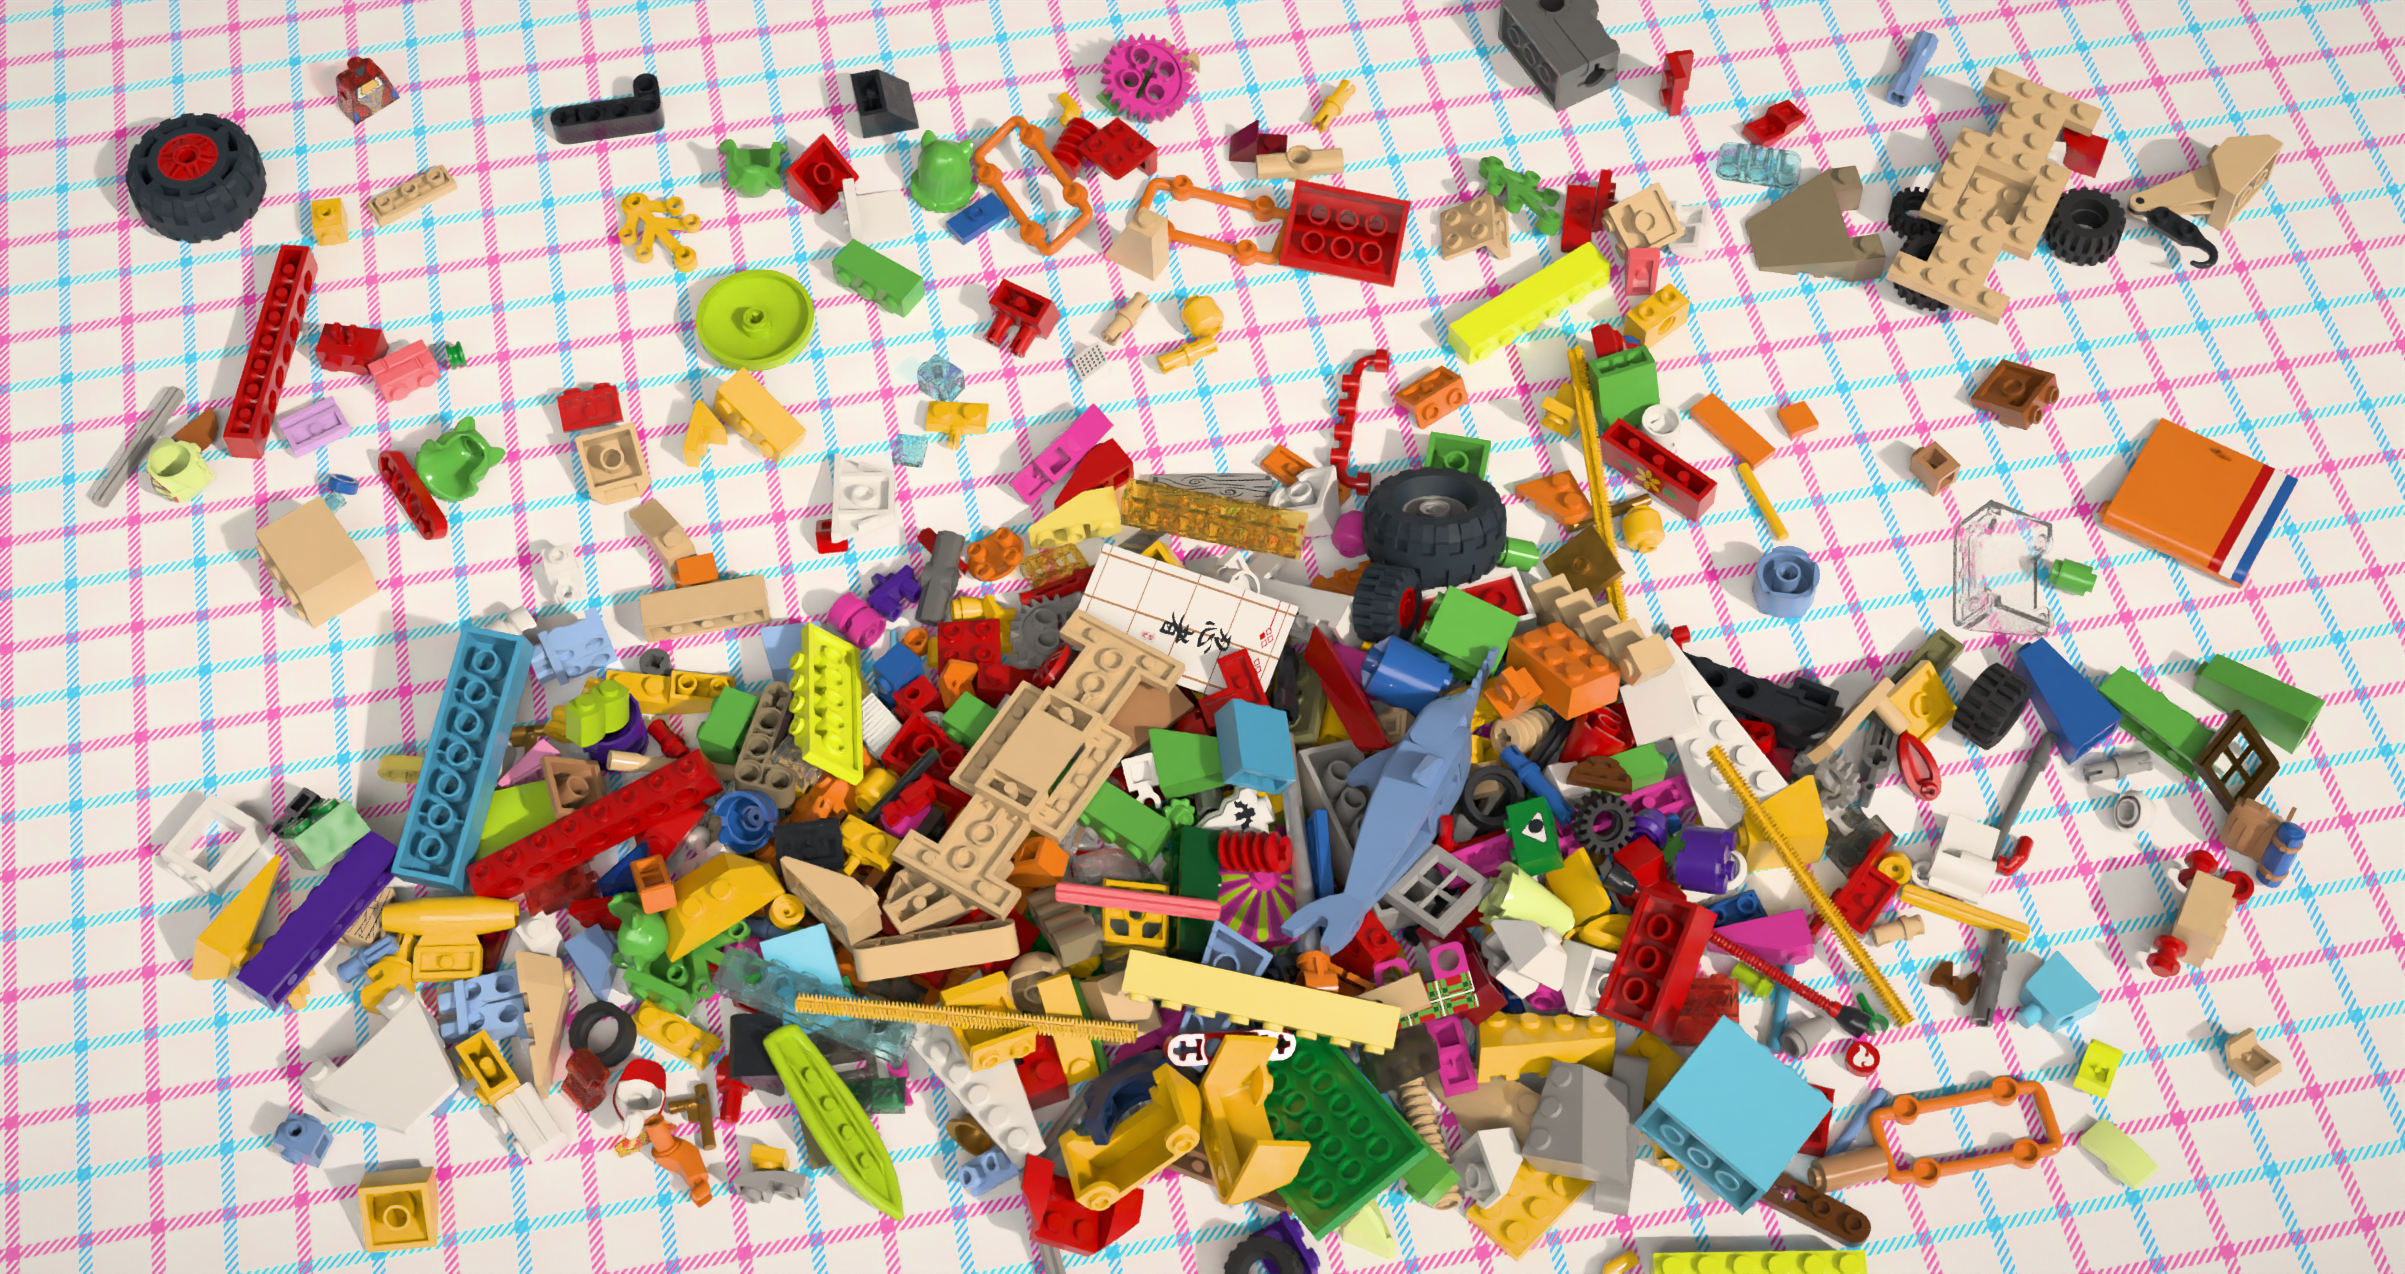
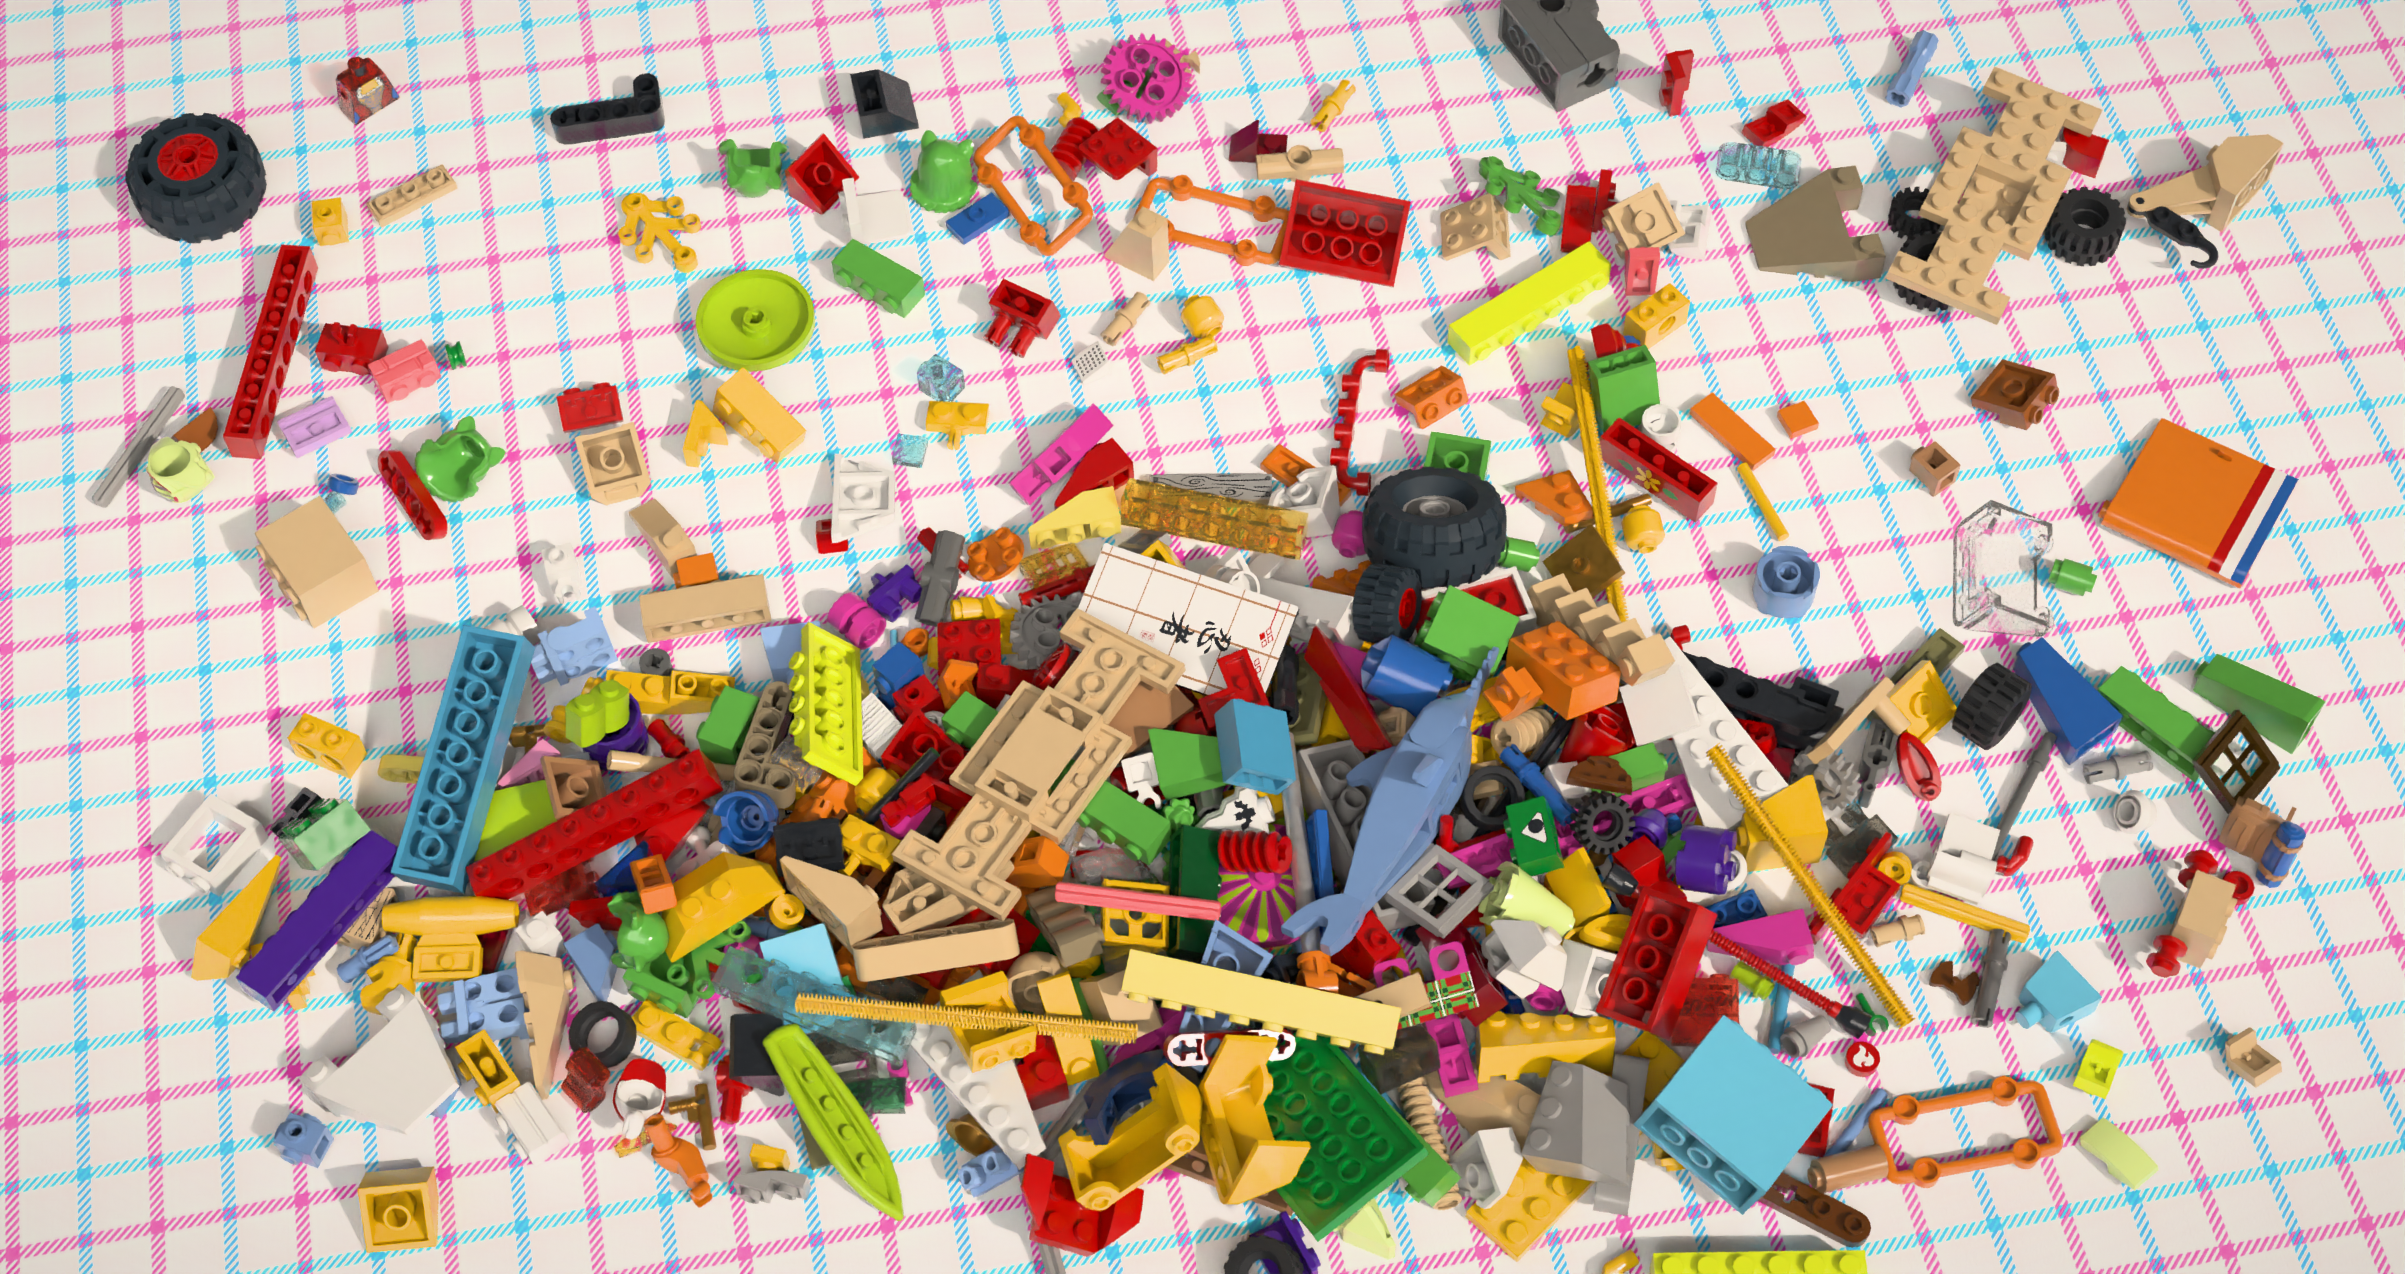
(327, 745): none -> yellow brick

